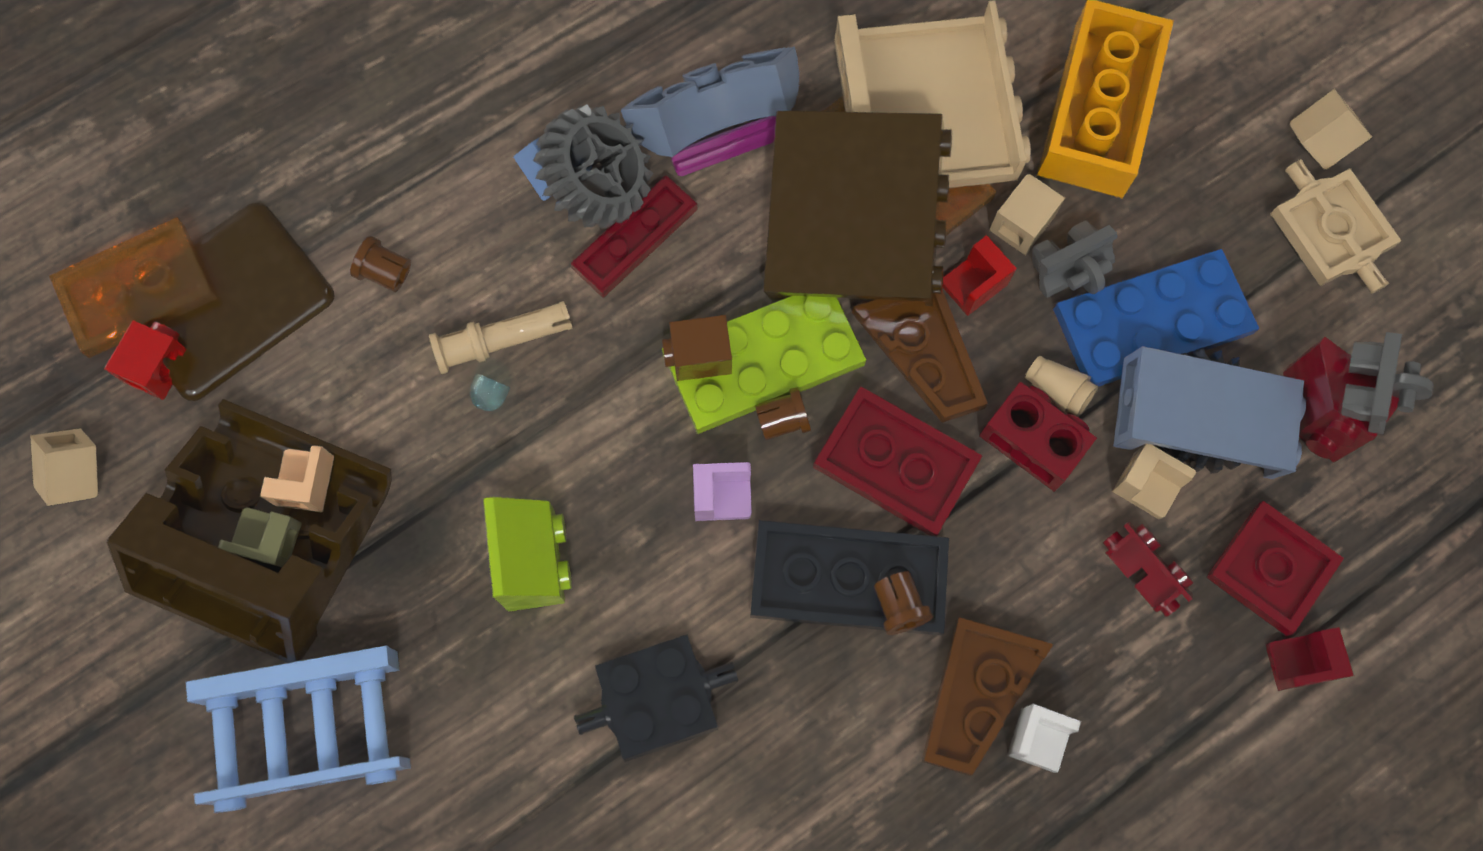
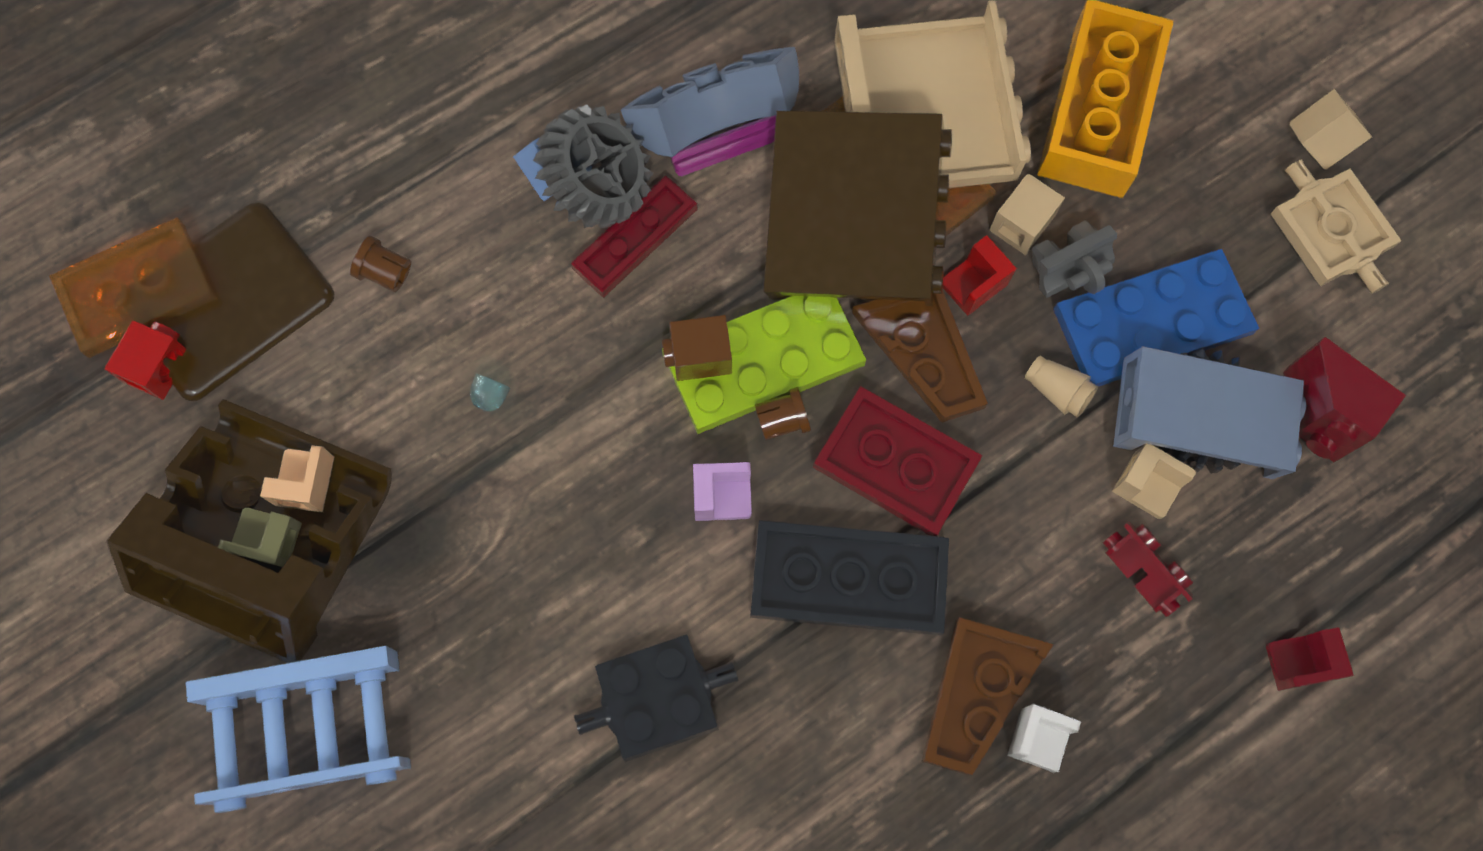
(64, 466): tan panel -> none
(478, 341): tan pin -> none
(526, 553): lime slope -> none
(901, 604): reddish brown bush -> none
(1030, 445): dark red brick -> none
(1275, 568): dark red plate -> none
(1381, 361): dark grey hips -> none

